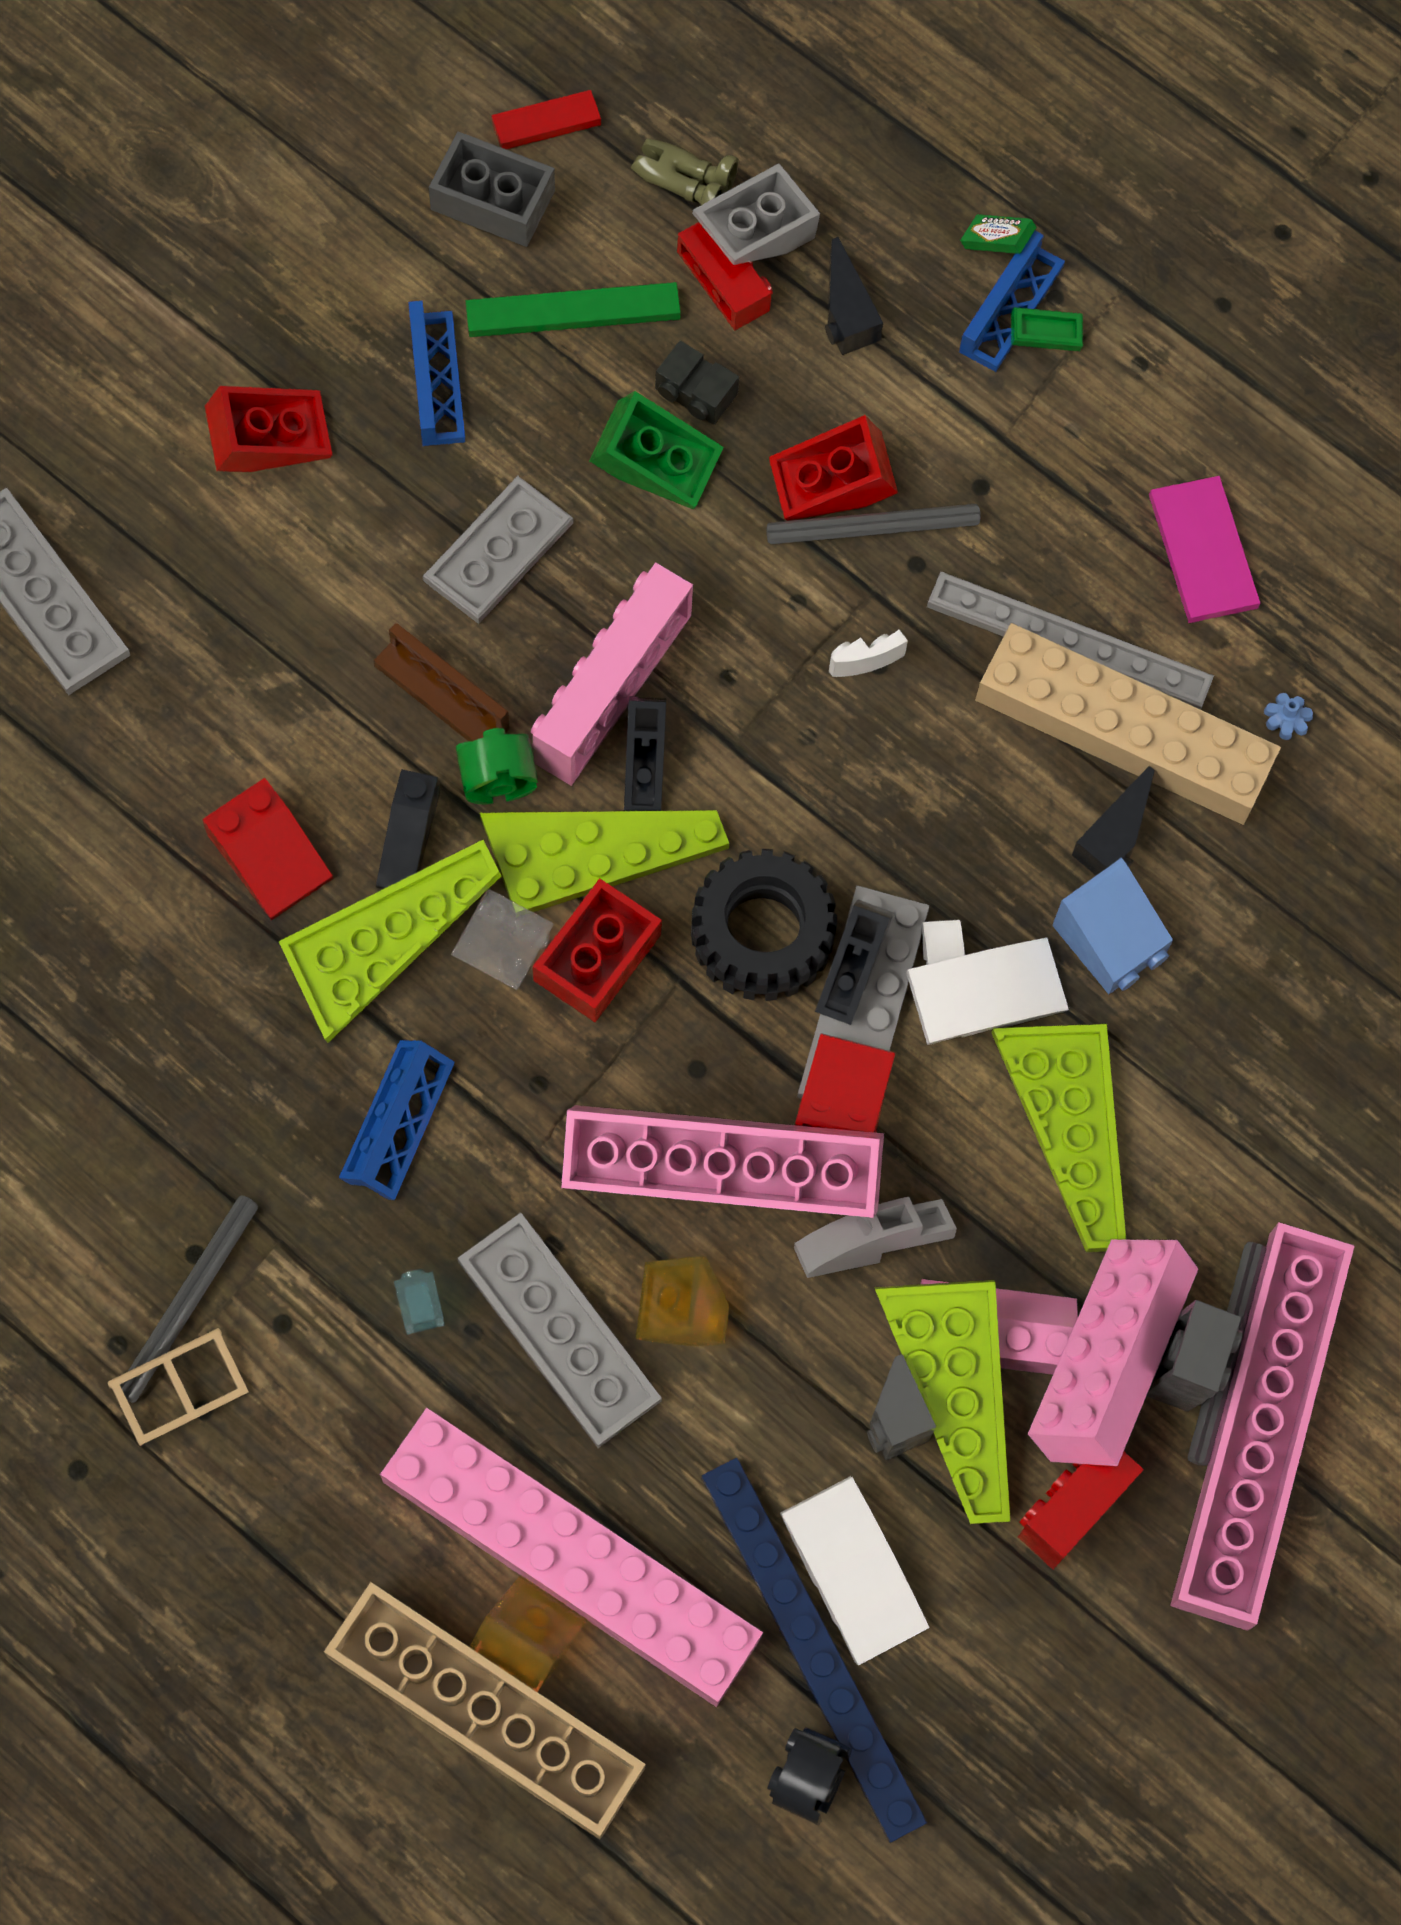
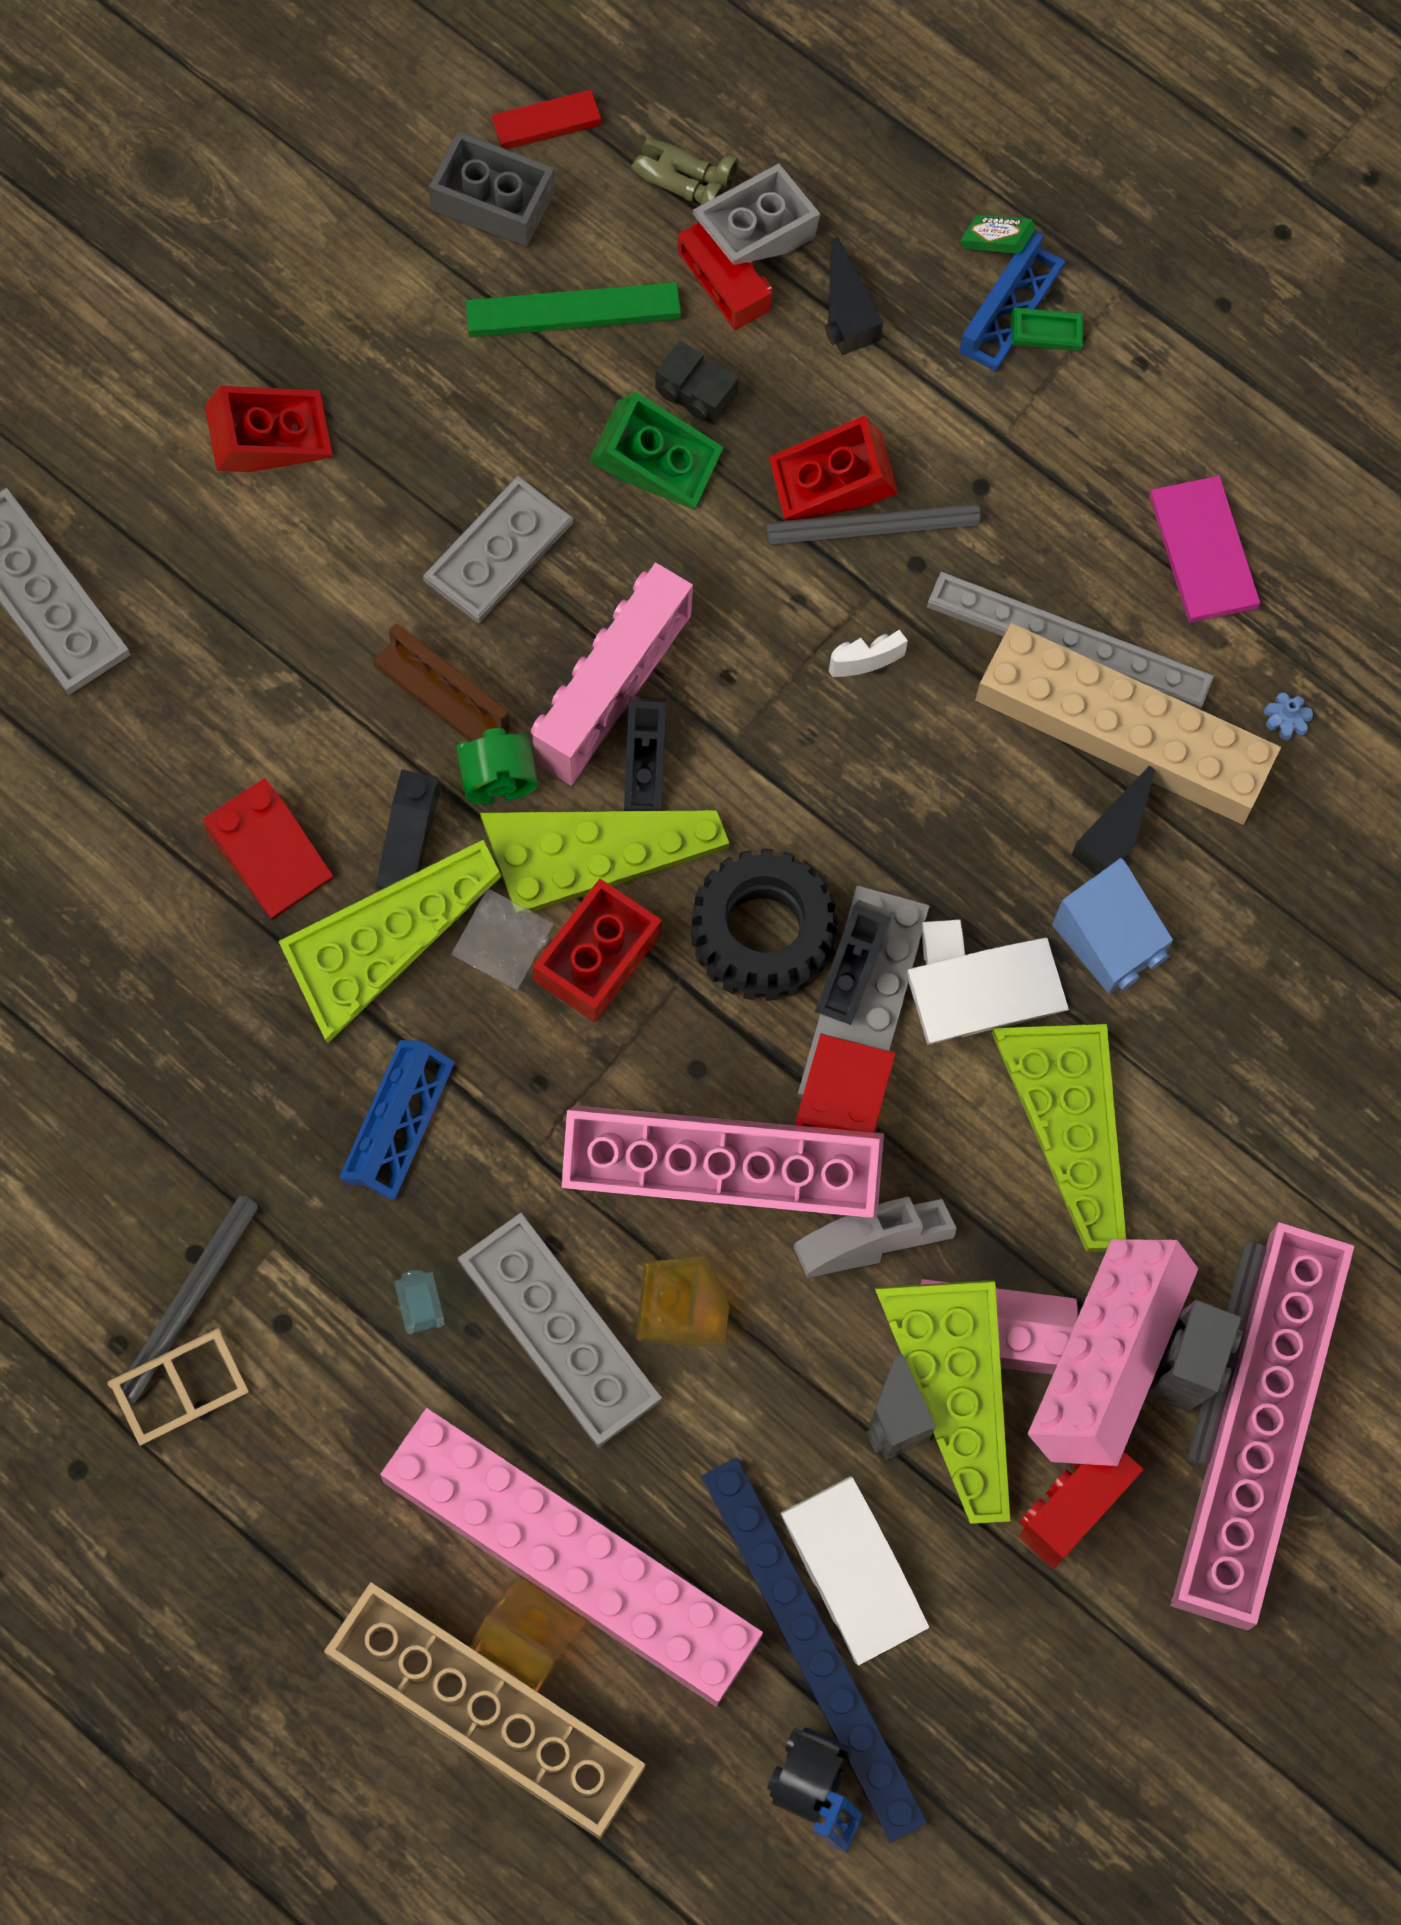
(423, 370): blue fence -> none
(832, 1821): none -> blue tile

